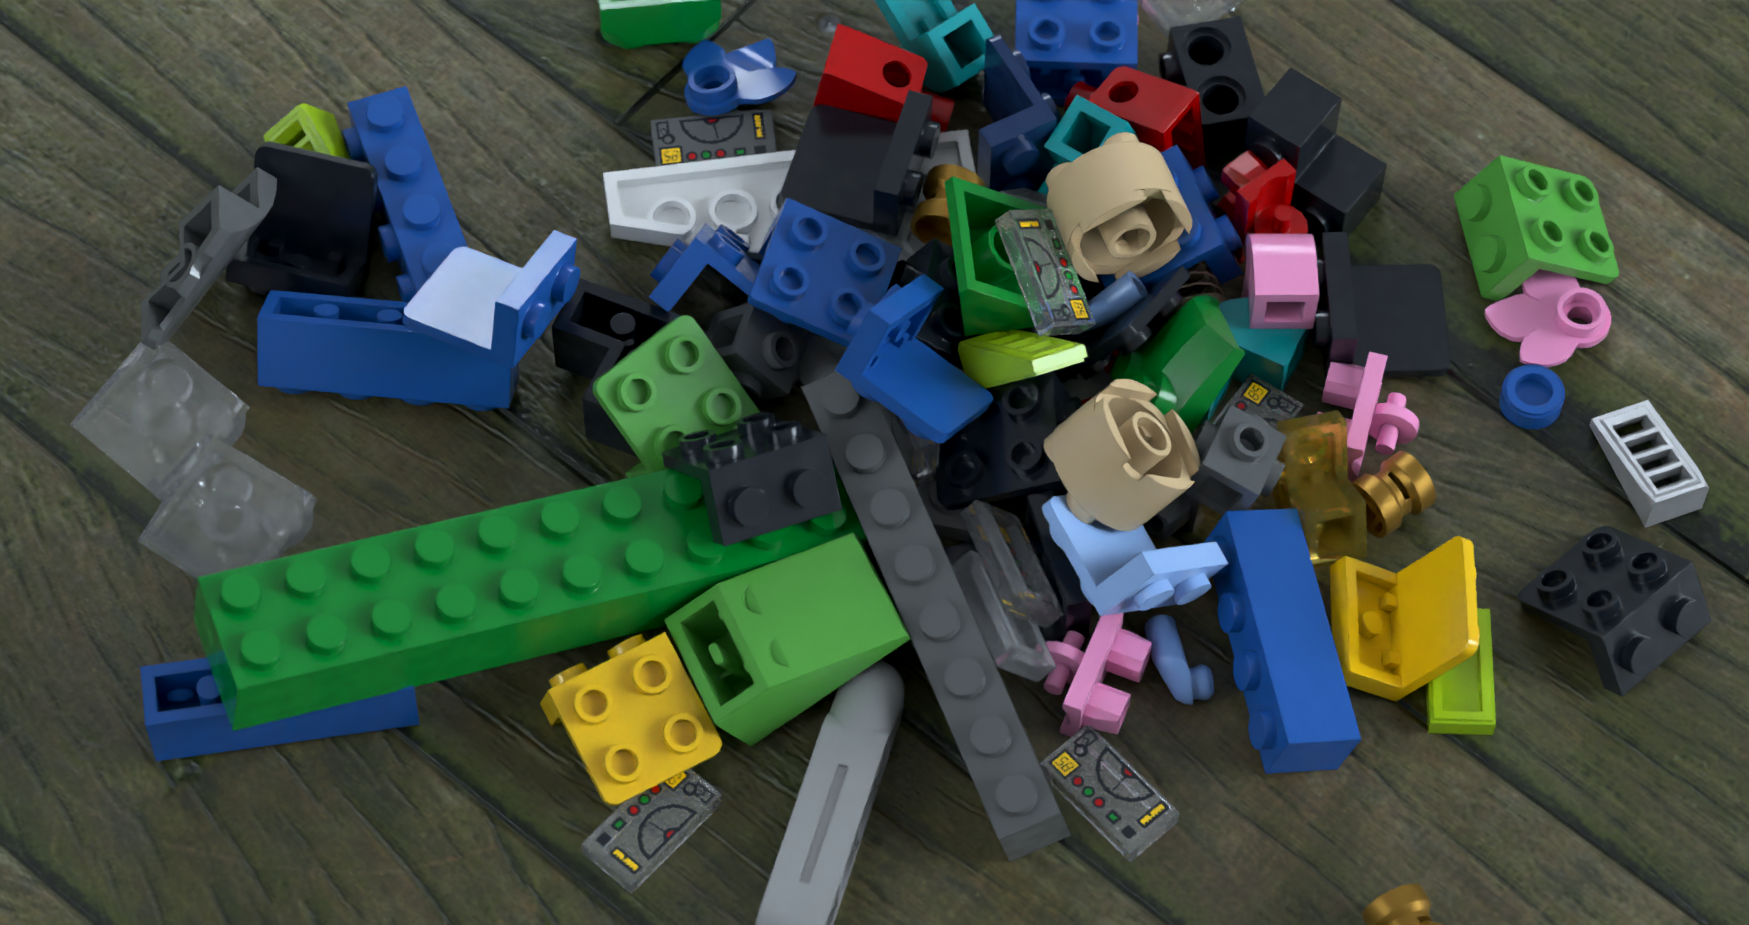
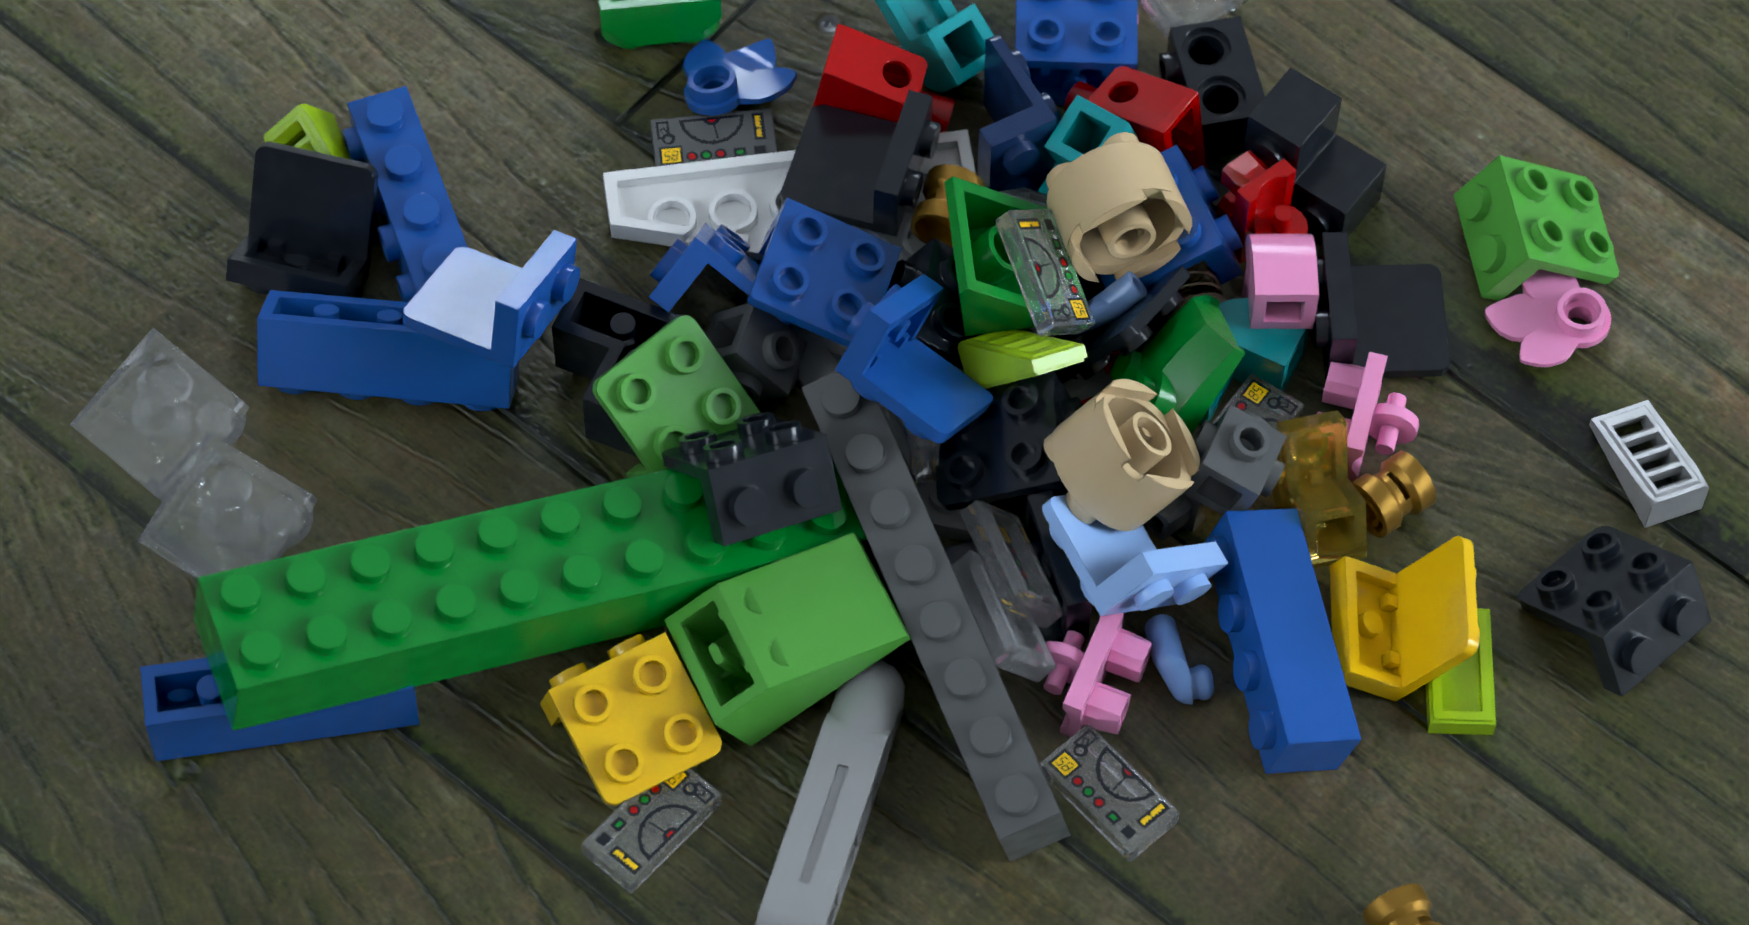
(208, 243): dark grey slope -> none
(1532, 397): blue tile -> none

